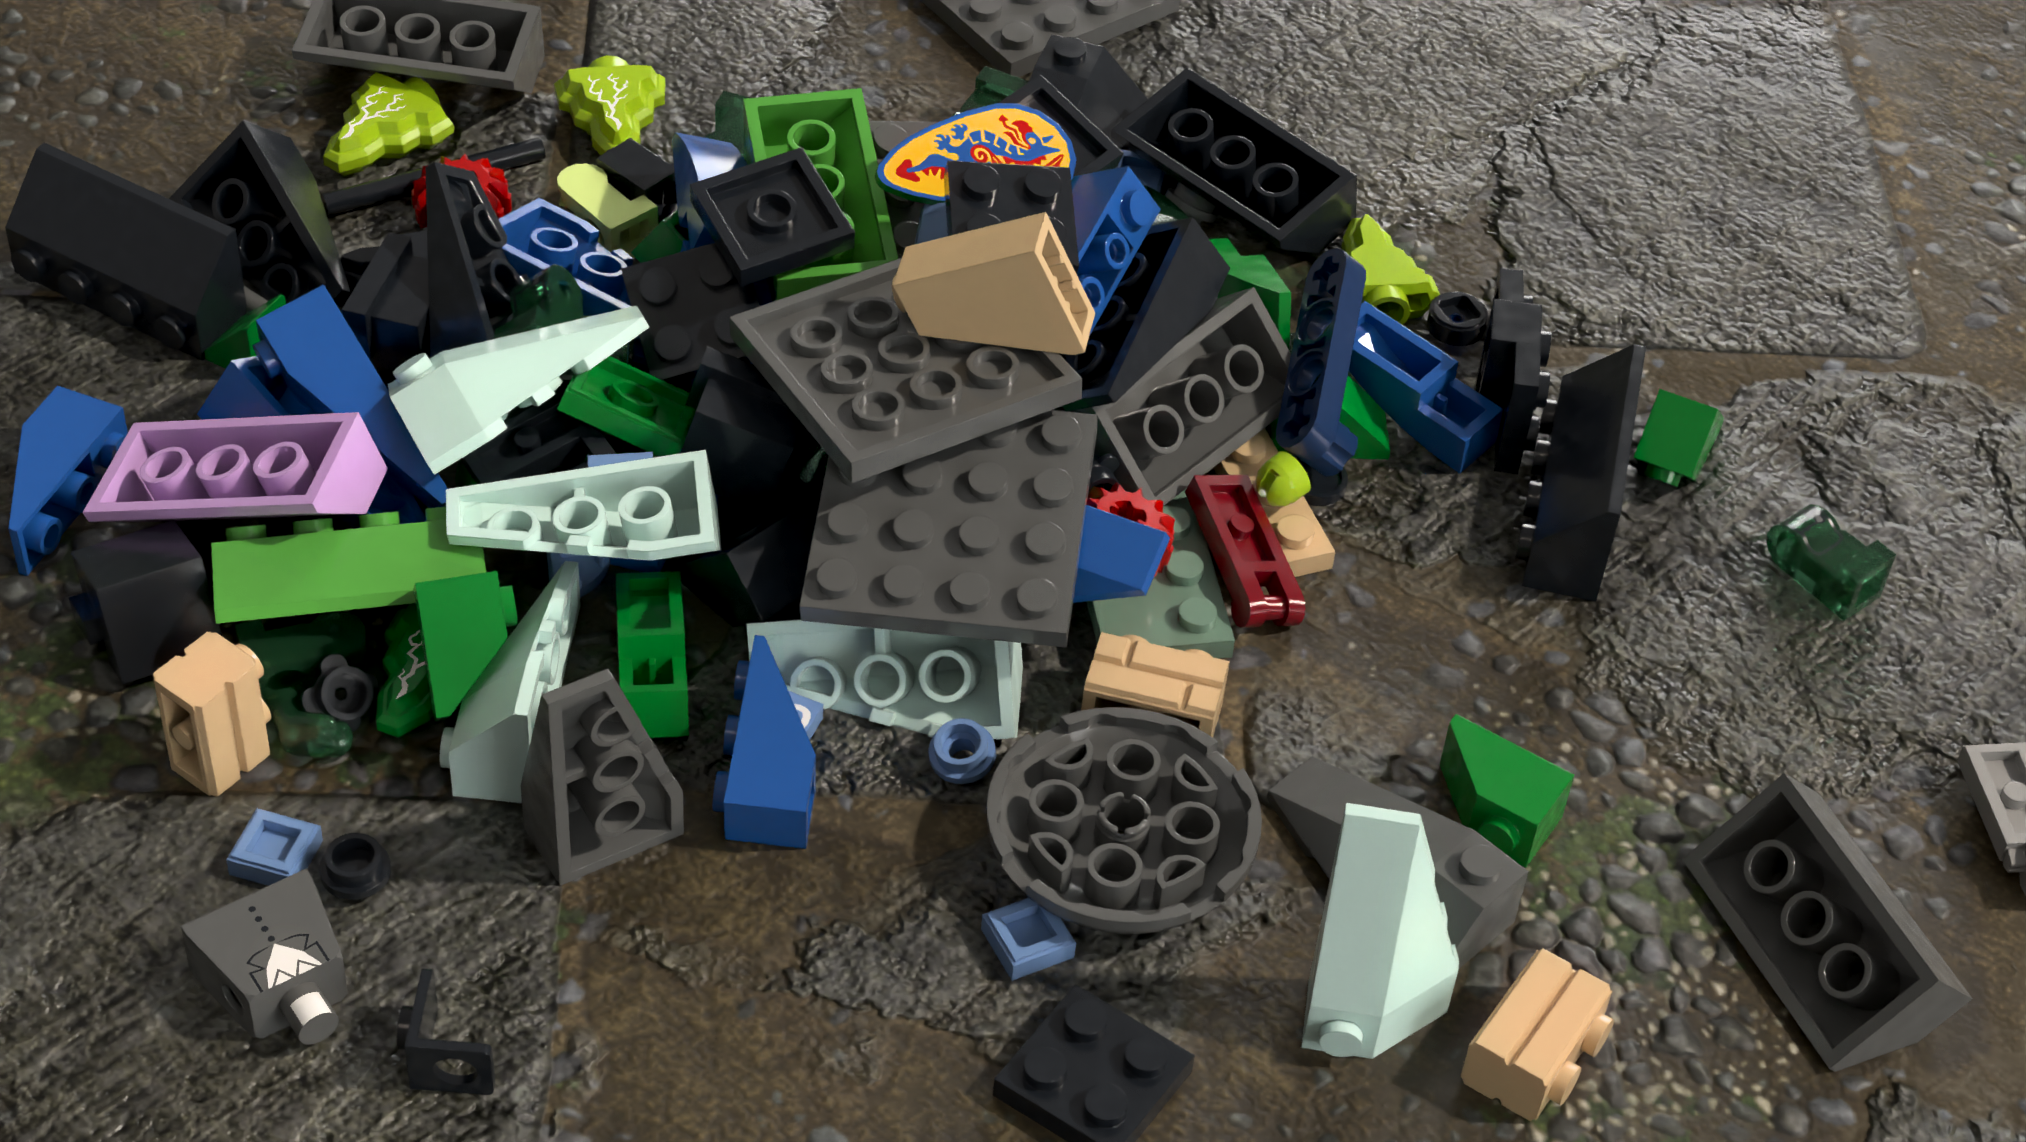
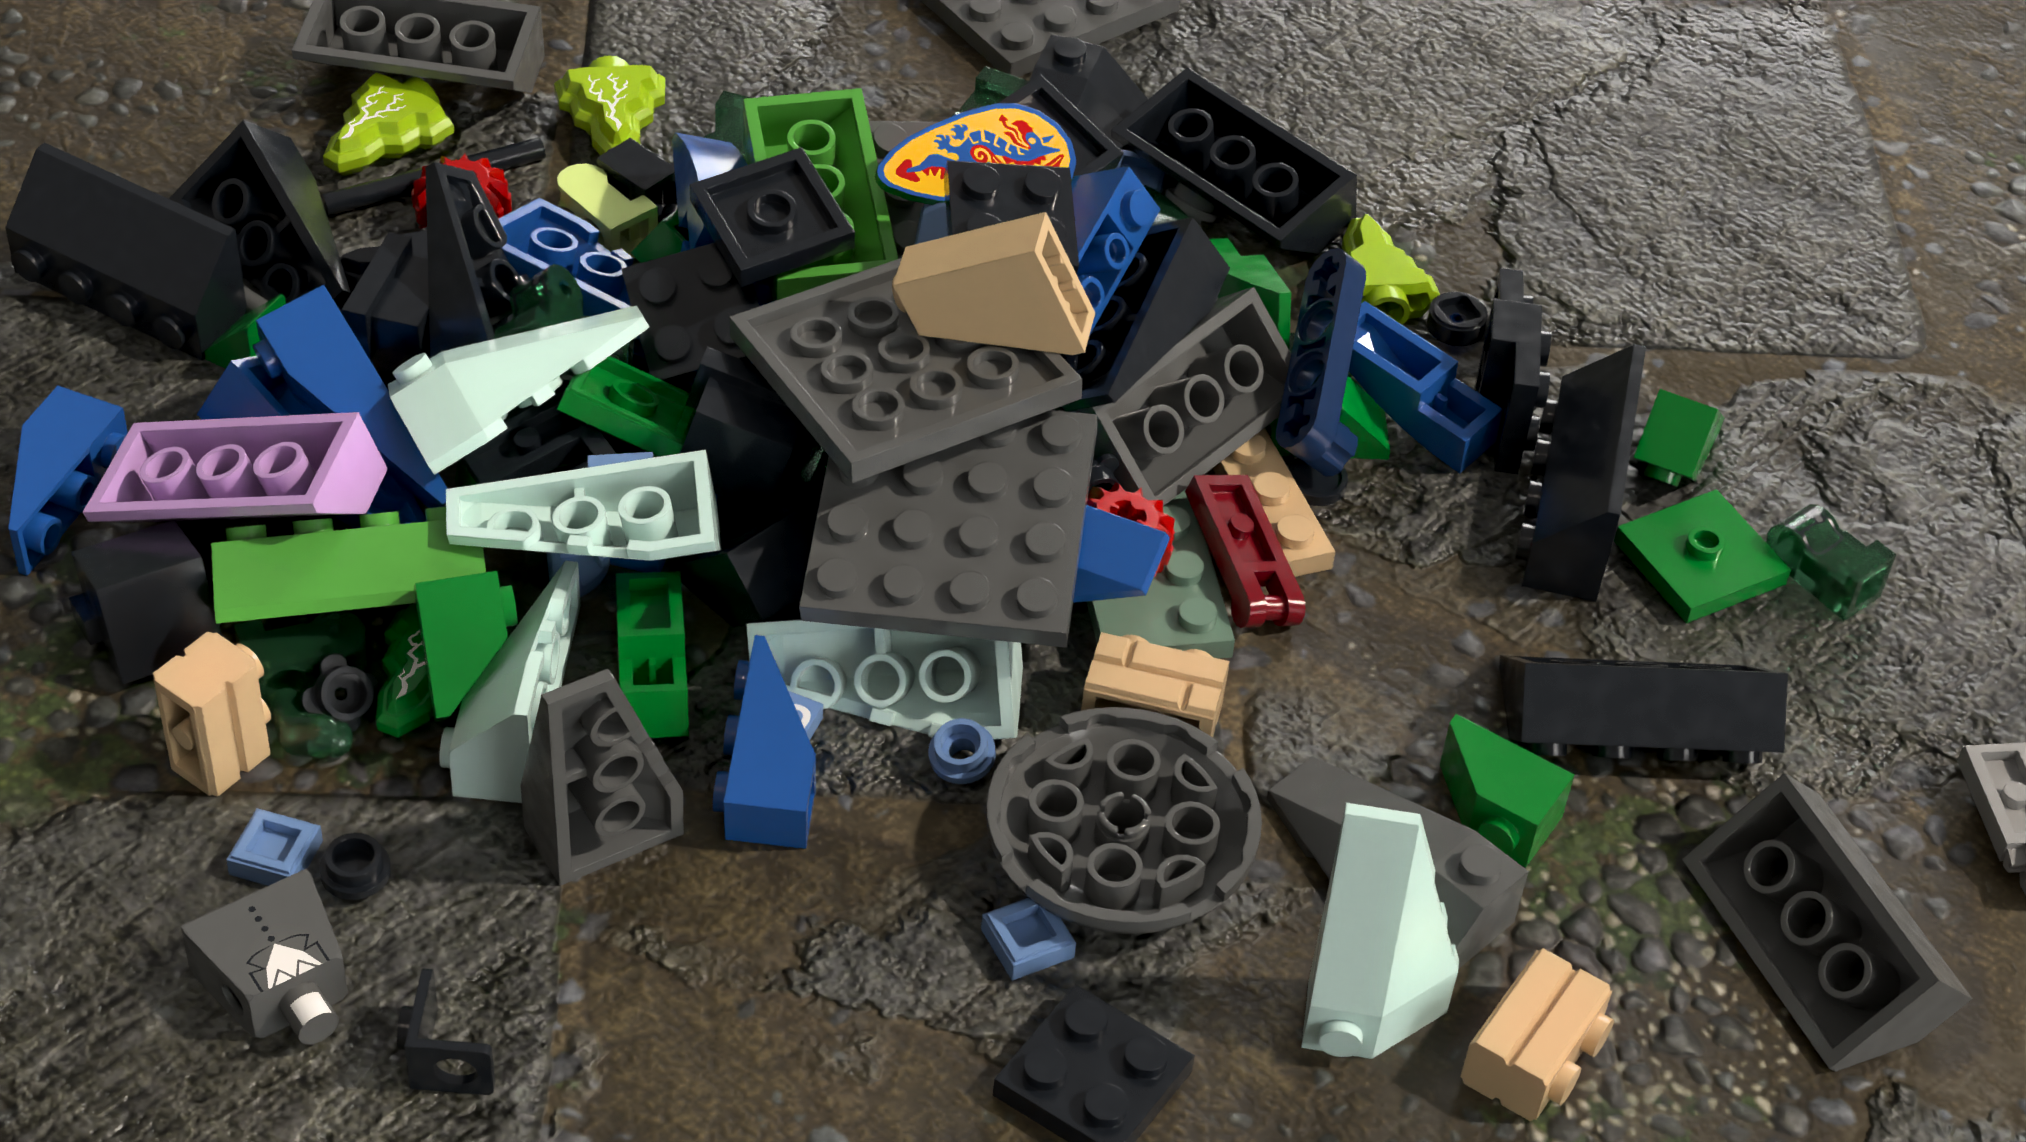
(1282, 480): lime hinge -> none
(1644, 705): none -> black slope
(1701, 555): none -> green plate

